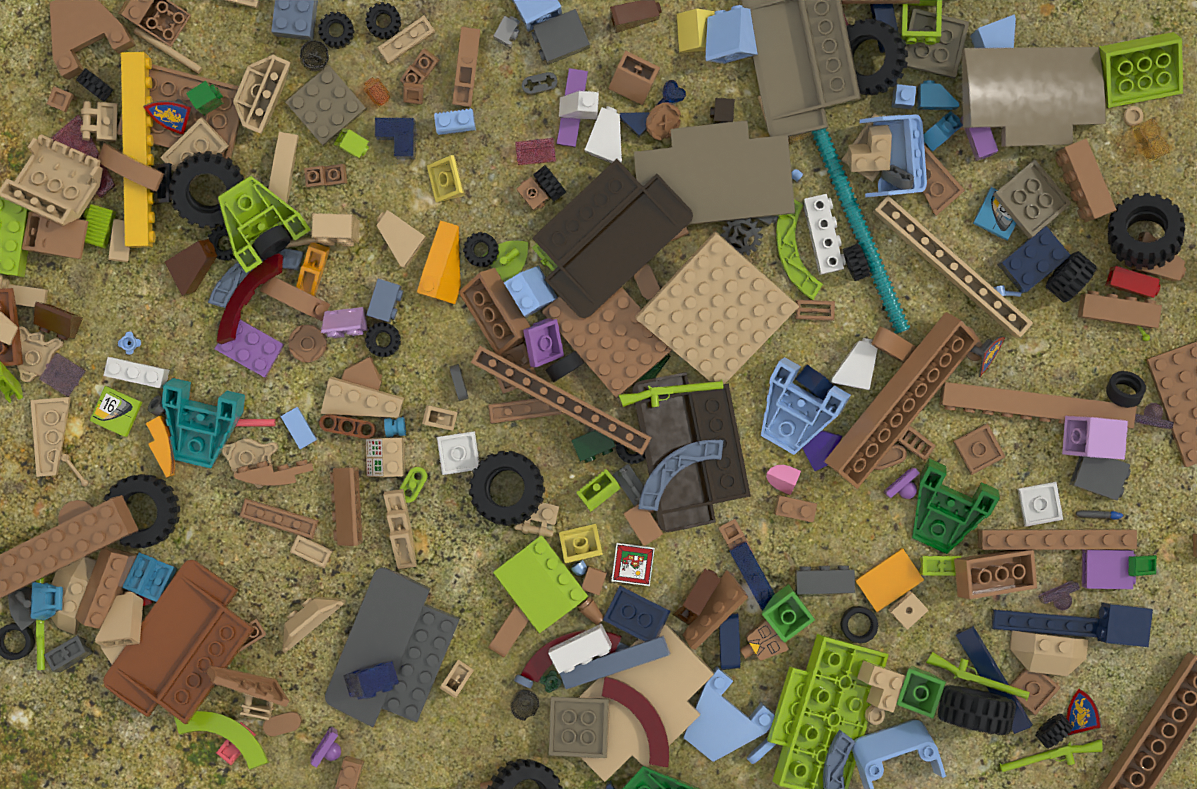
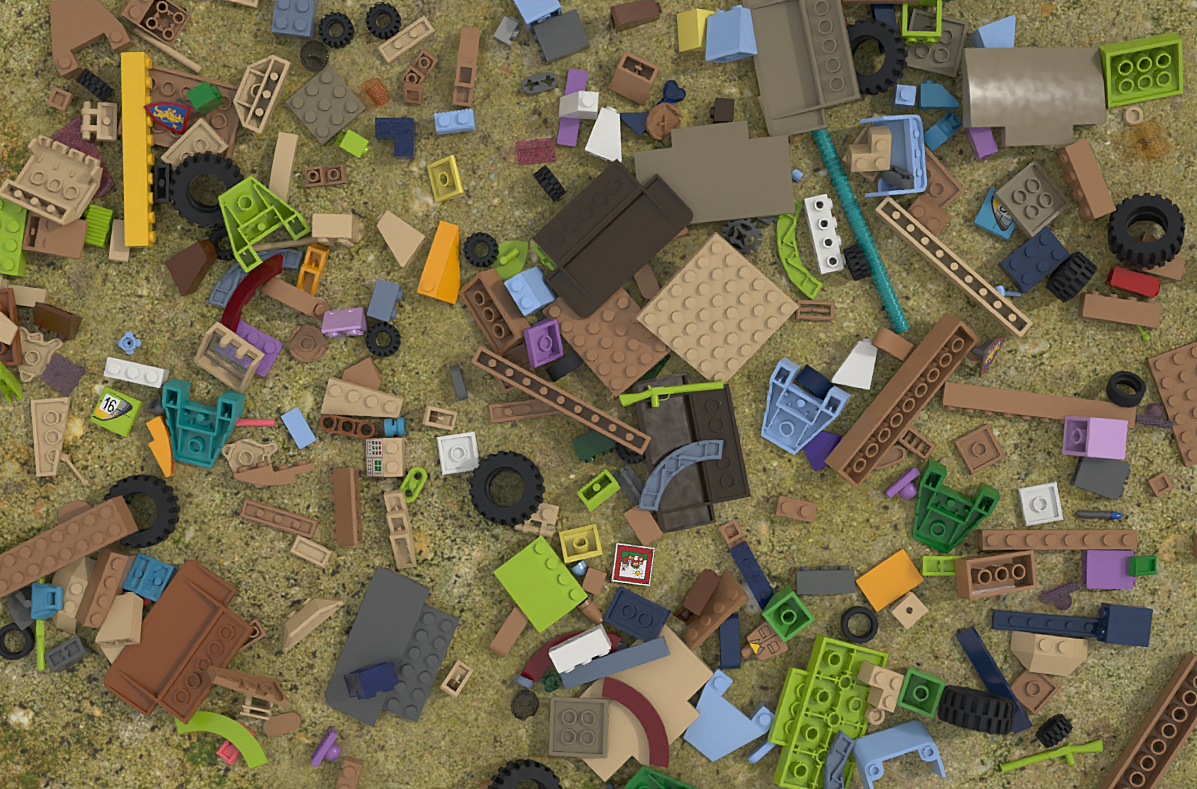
(130, 168): medium nougat slope -> none
(228, 357): none -> tan window
(271, 242): black tyre -> none
(536, 201): medium nougat head -> none
(783, 478): bright pink brick -> none
(929, 215): none -> medium nougat brick
(960, 672): lime piece -> none
(1083, 713): shield -> none
(1160, 484): none -> medium nougat tile

